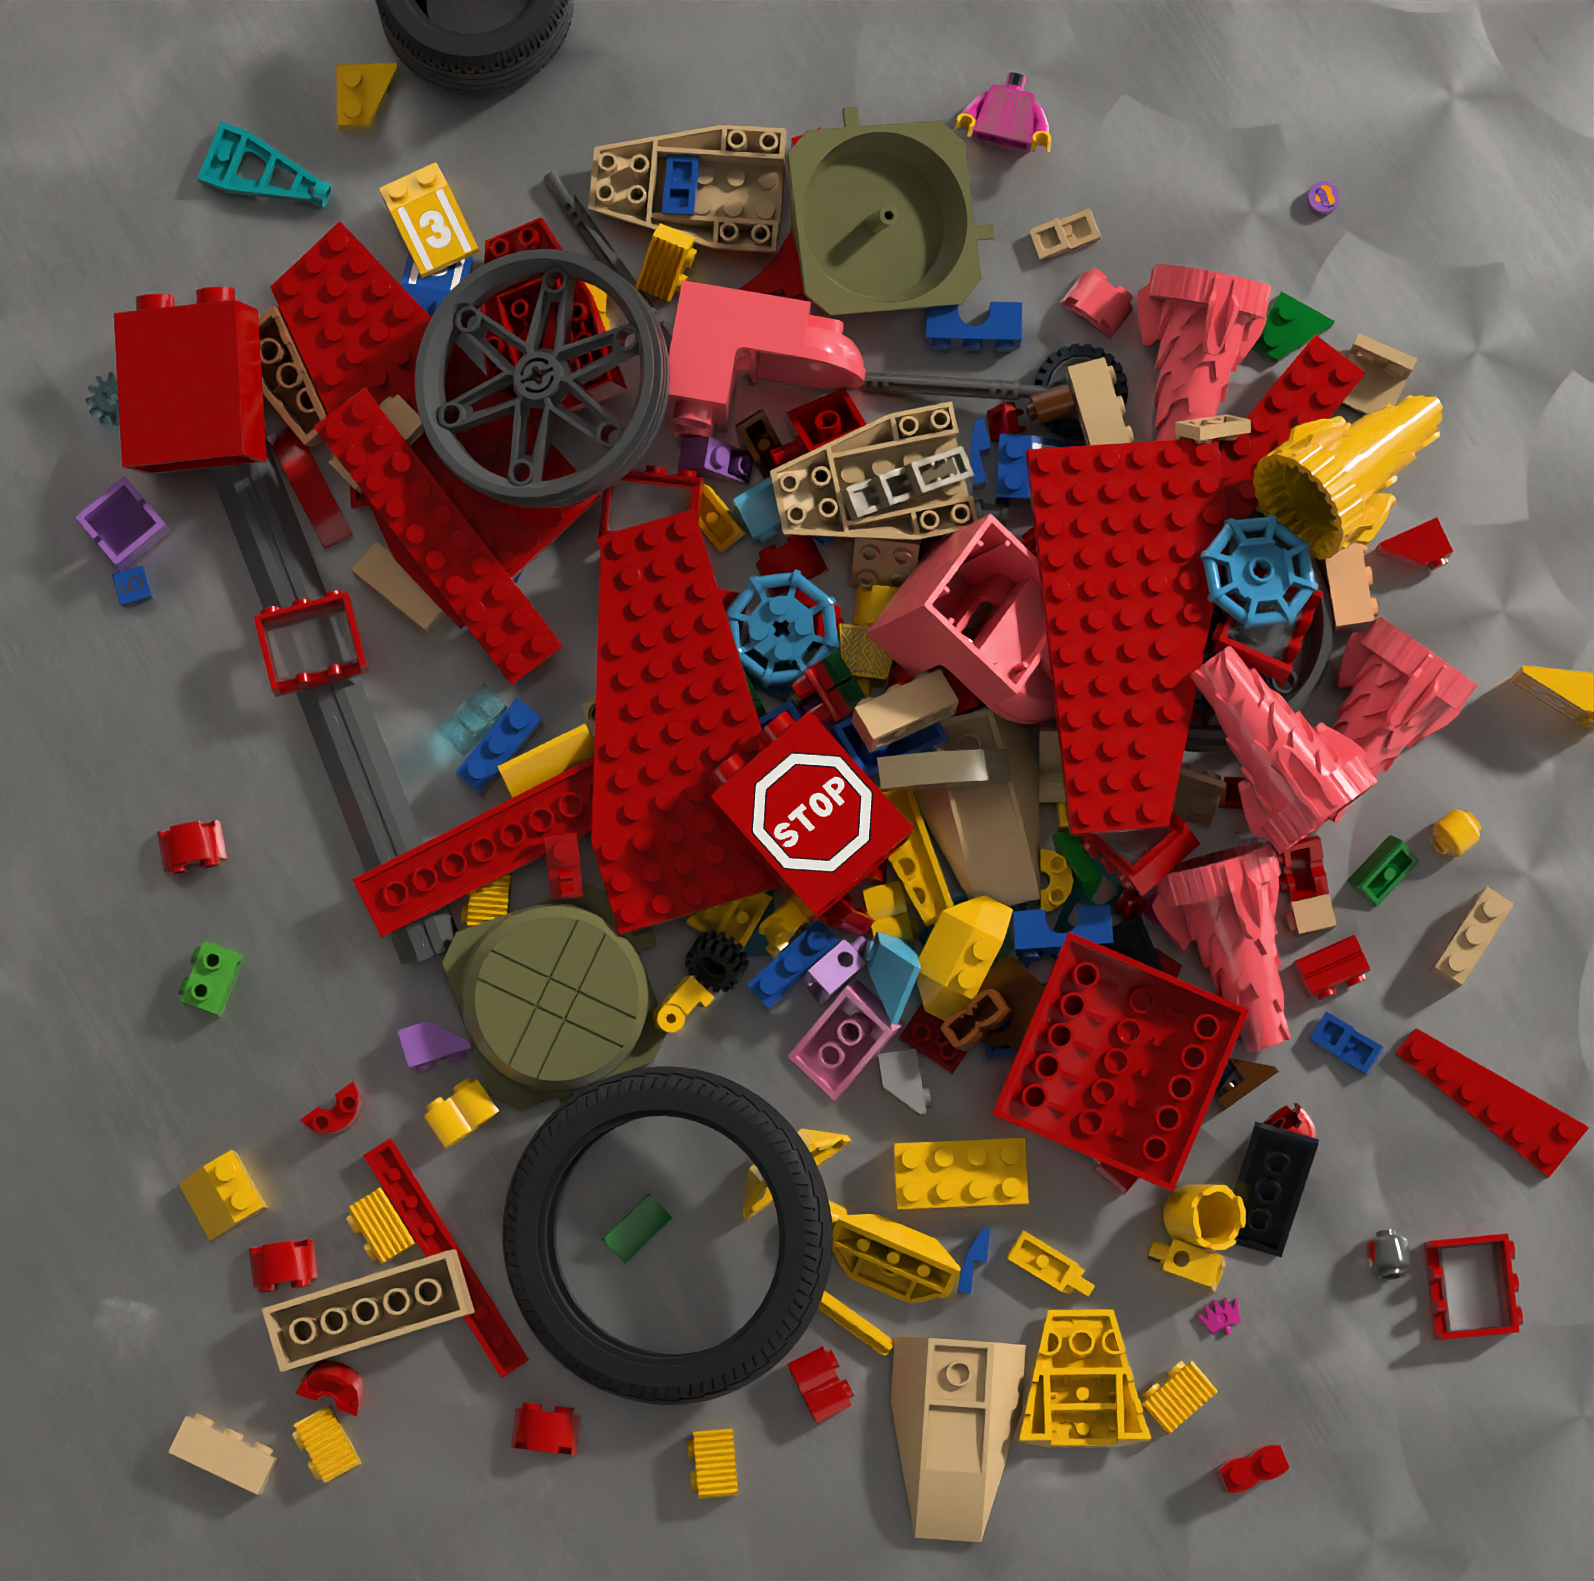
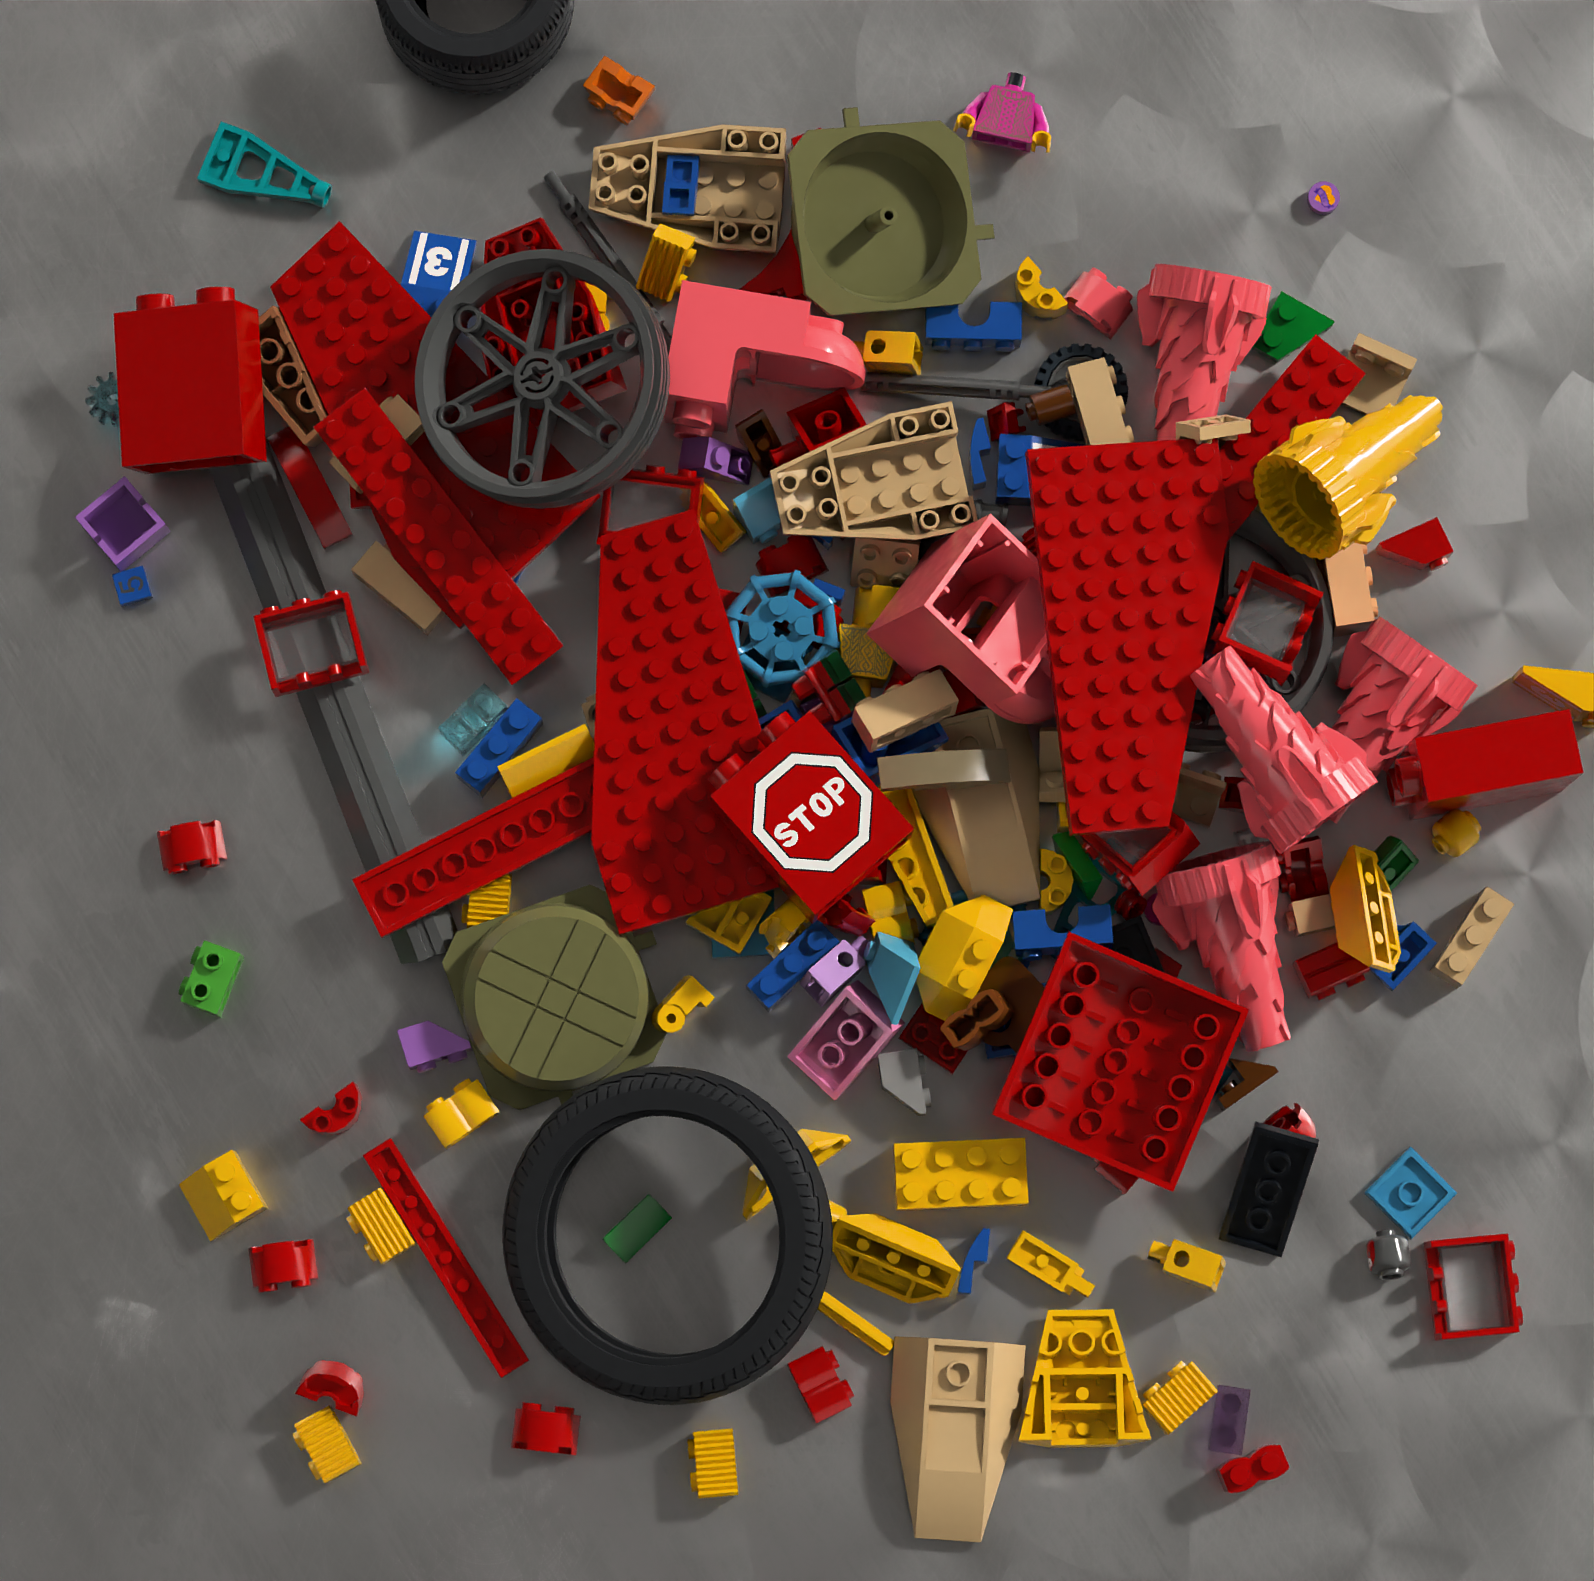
(224, 1453): tan brick -> none
(361, 92): yellow wing -> none
(368, 1310): tan brick -> none
(429, 220): yellow slope -> none
(563, 865): red plate -> none
(617, 90): none -> orange cylinder
(724, 951): black tyre -> none
(831, 590): none -> blue tile
(900, 352): none -> yellow torso
(907, 483): dark tan slope -> none
(1035, 298): none -> yellow cylinder
(1065, 234): tan slope -> none
(1204, 1215): yellow cylinder -> none
(1222, 1317): dark pink piece -> none
(1229, 1420): none -> clear purple plate
(1247, 584): dark azure plate -> none
(1346, 1043): blue slope -> none
(1365, 911): none -> yellow wedge
(1410, 1193): none -> dark azure tile
(1414, 947): none -> blue slope
(1486, 765): none -> red brick
(1510, 1113): red wing -> none

